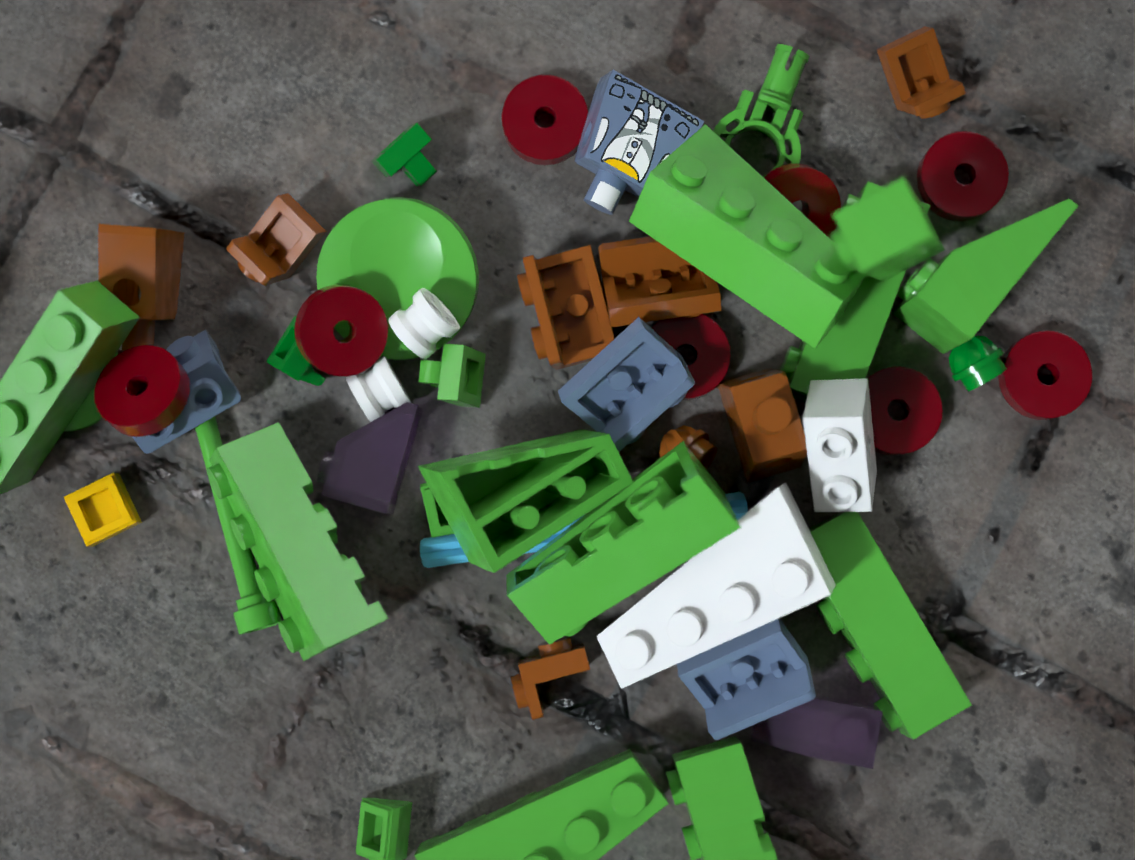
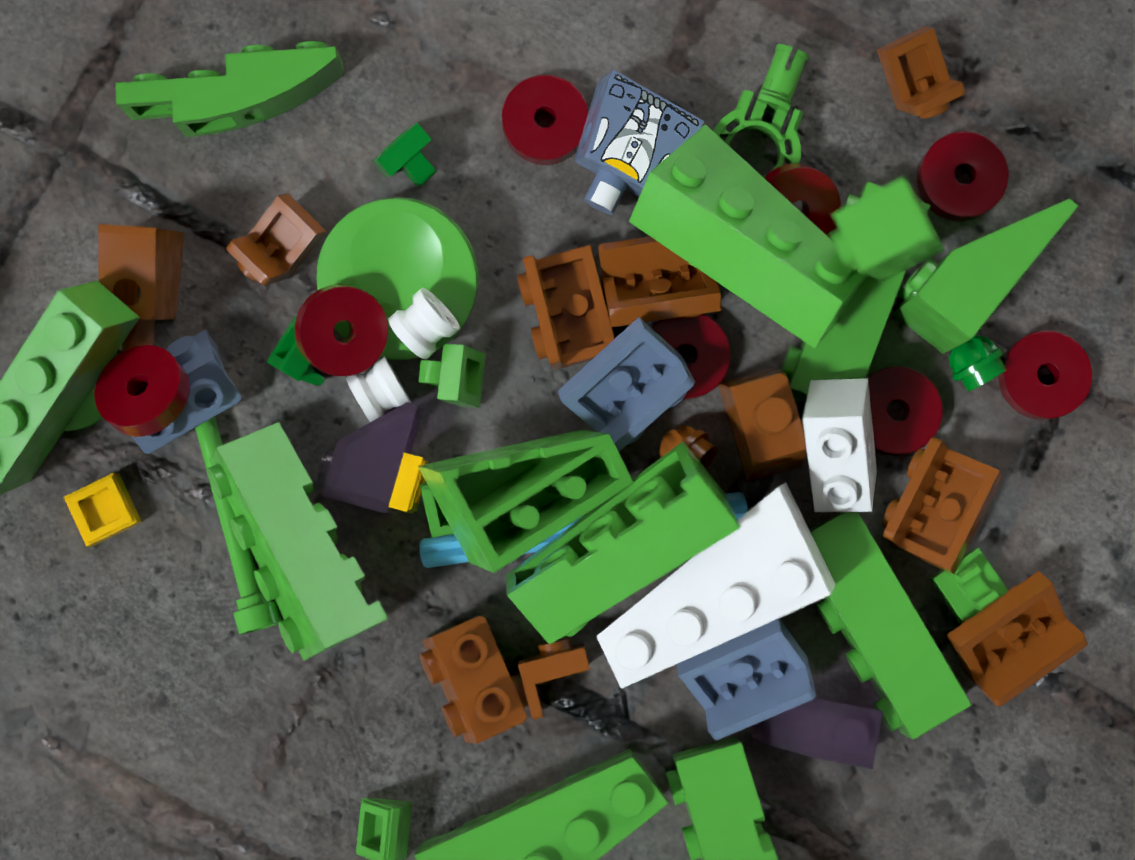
(255, 89): none -> bright green slope
(407, 486): none -> yellow tile
(473, 680): none -> dark orange bracket
(940, 505): none -> dark orange bracket
(971, 587): none -> bright green tile
(1016, 640): none -> dark orange bracket

